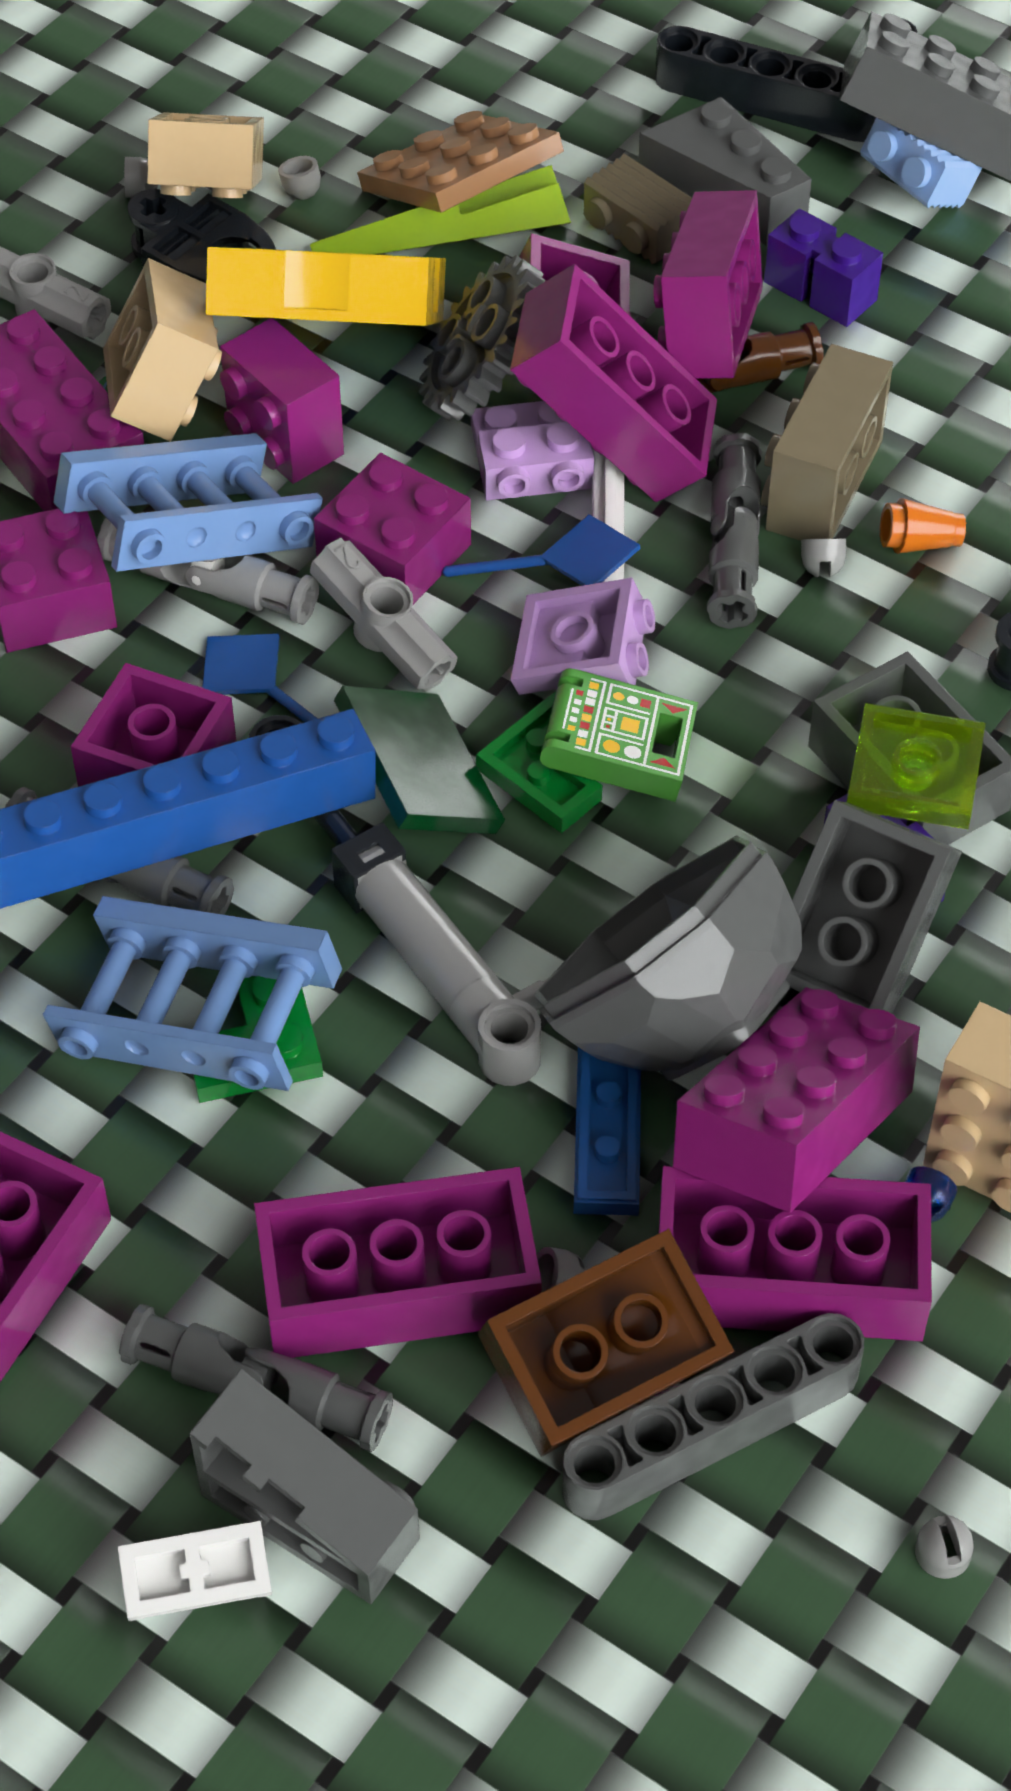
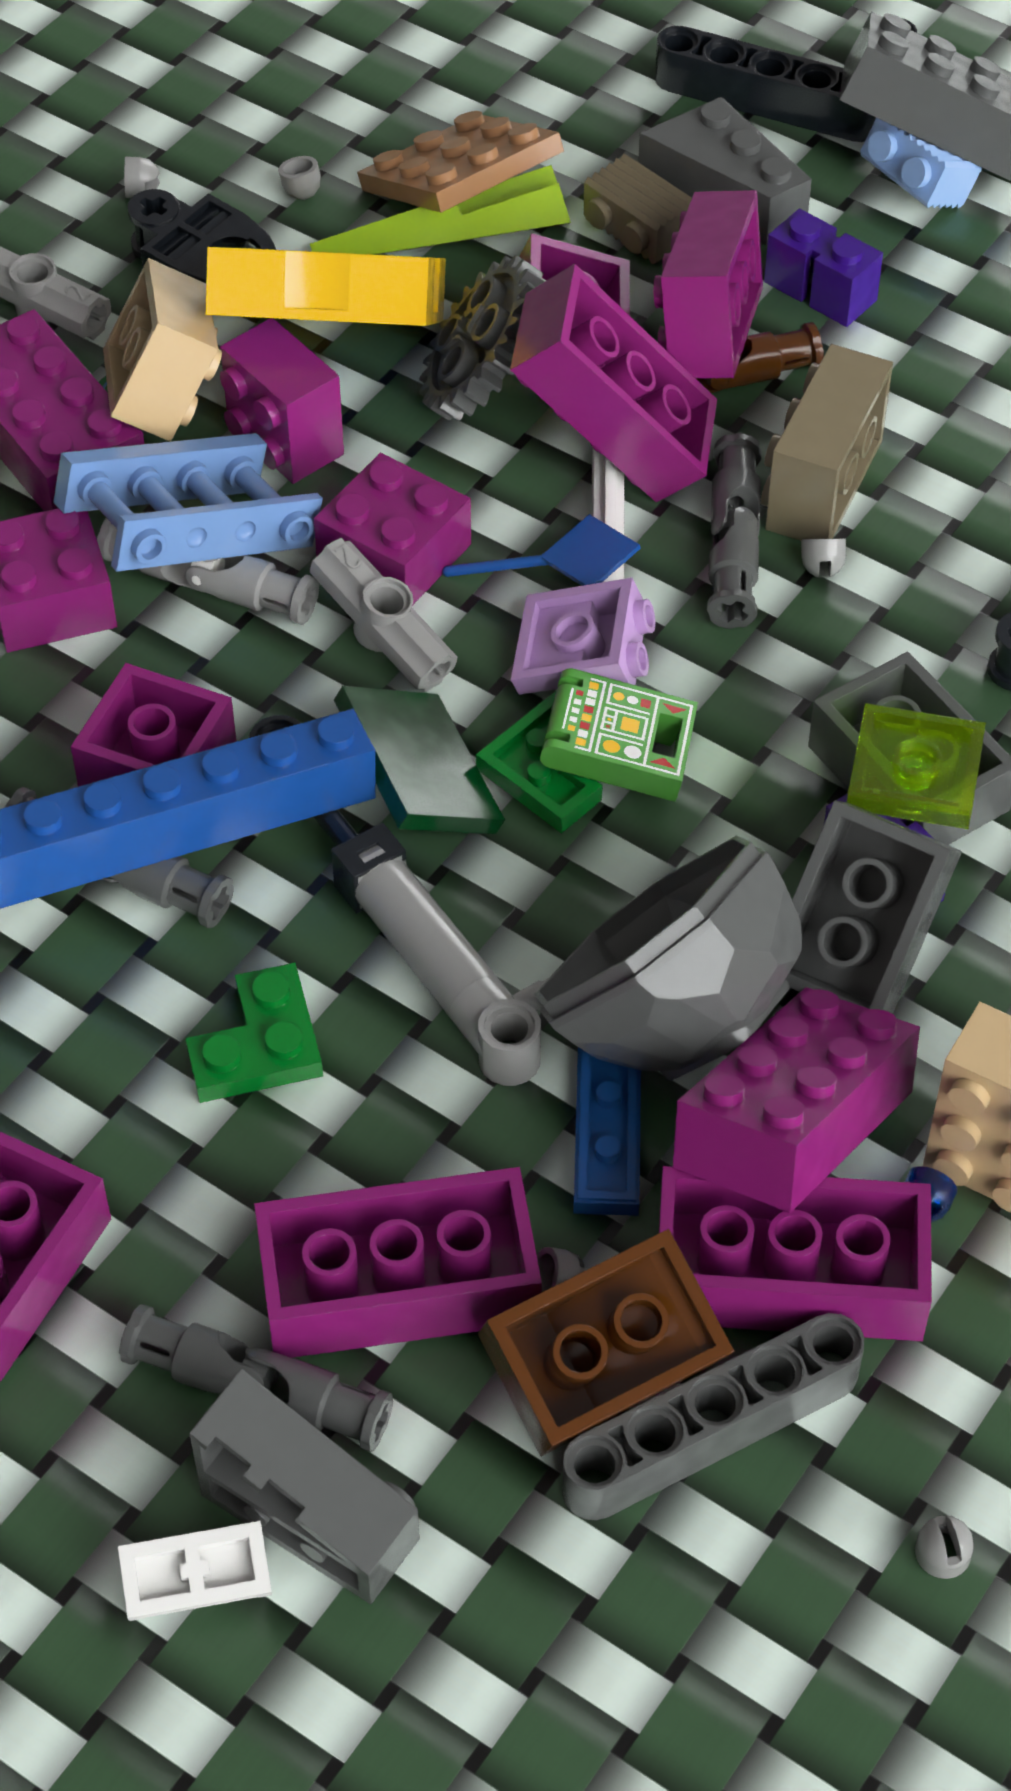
(187, 941): medium blue fence -> none
(205, 152): tan brick -> none
(247, 666): blue piece -> none
(529, 451): lavender plate -> none
(920, 527): orange cone -> none

